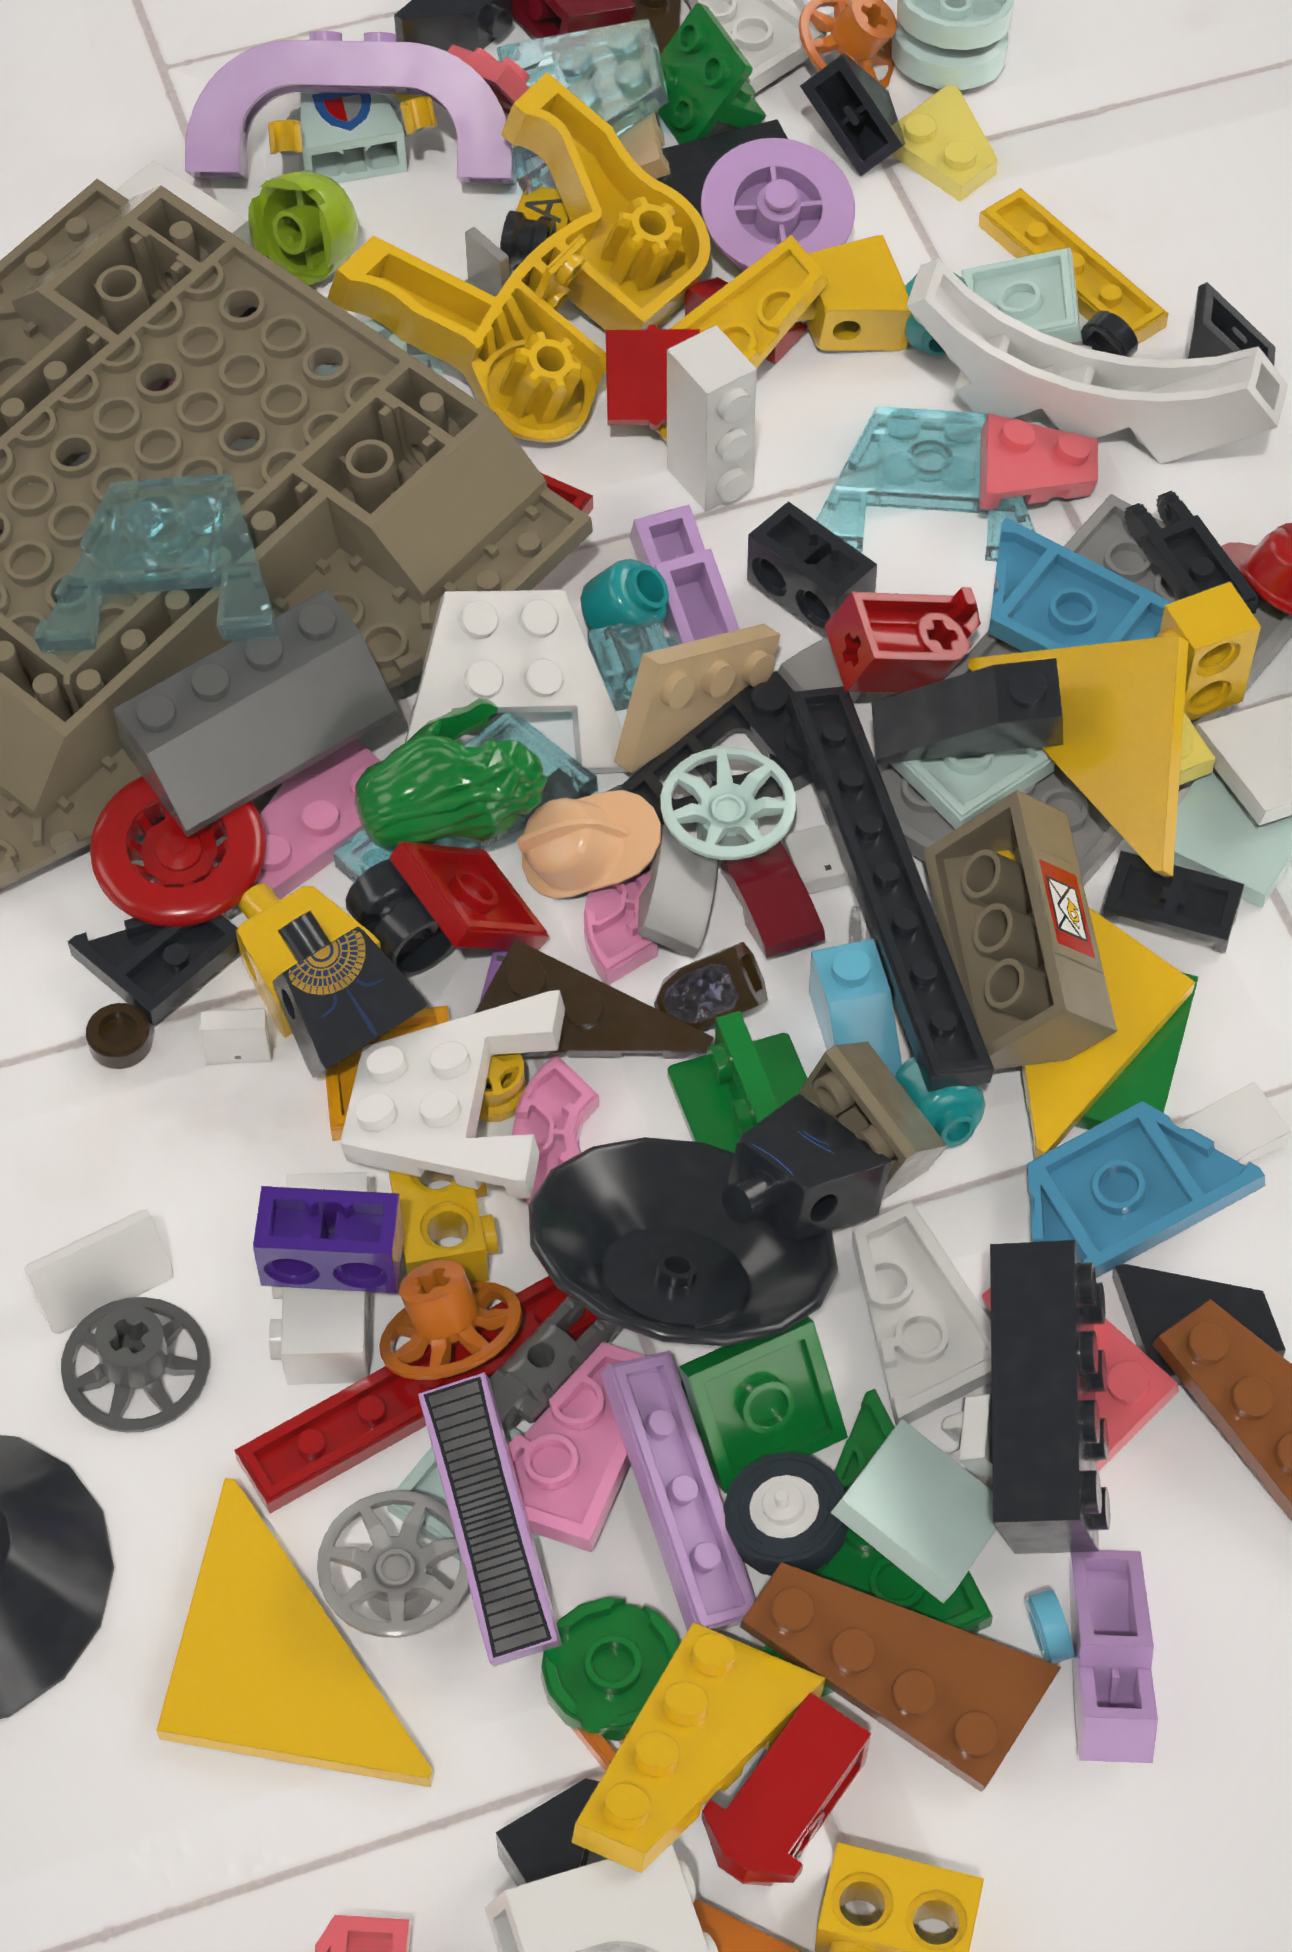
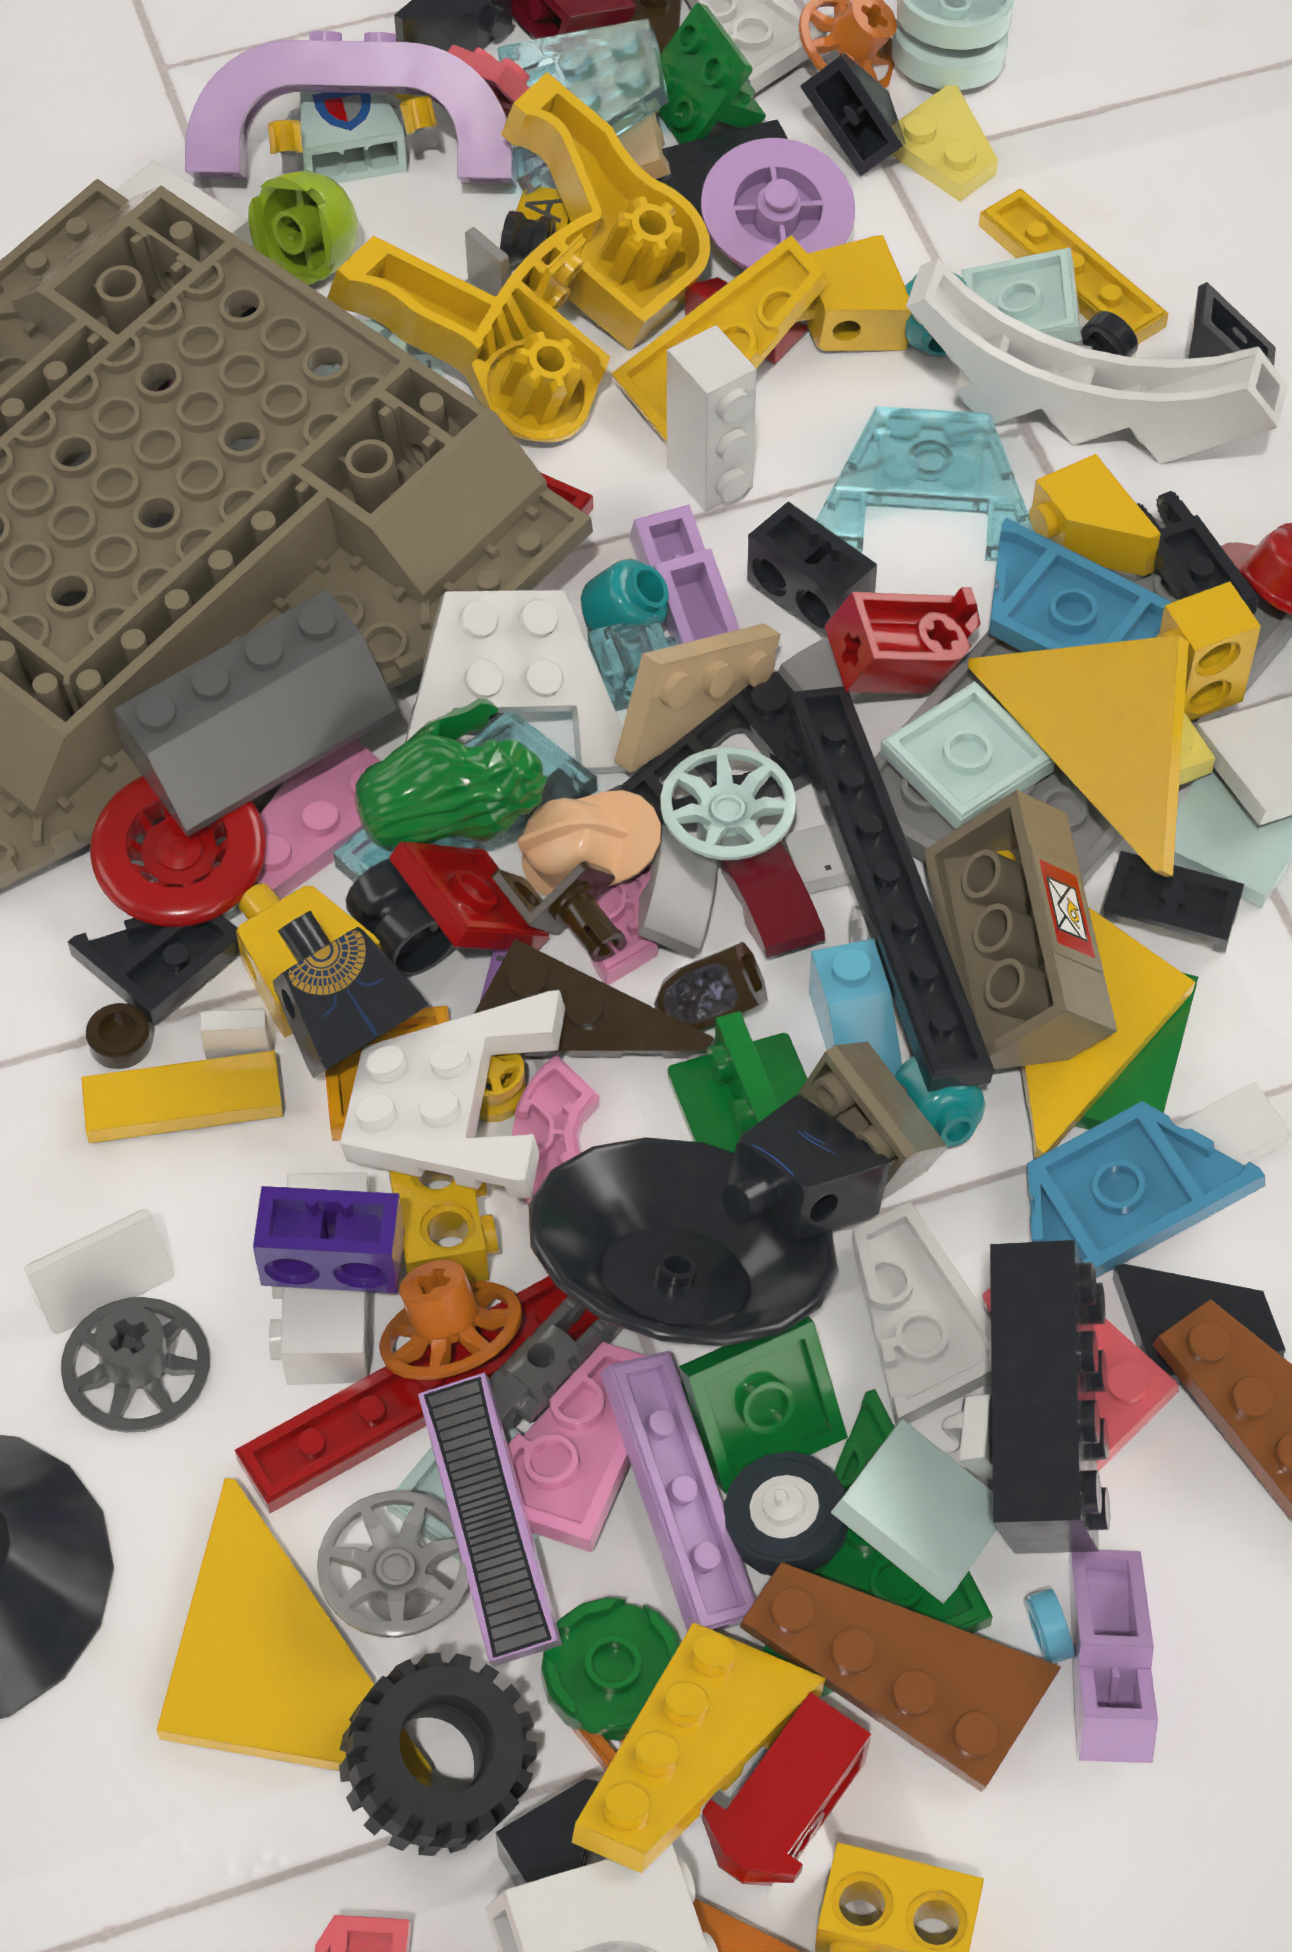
(163, 539): clear light blue wing -> none
(181, 1096): none -> yellow tile
(481, 1715): none -> black tyre
(568, 905): none -> dark brown bracket
(639, 374): red piece -> none
(972, 714): black slope -> none
(1034, 462): coral wing -> none
(1094, 517): none -> yellow slope

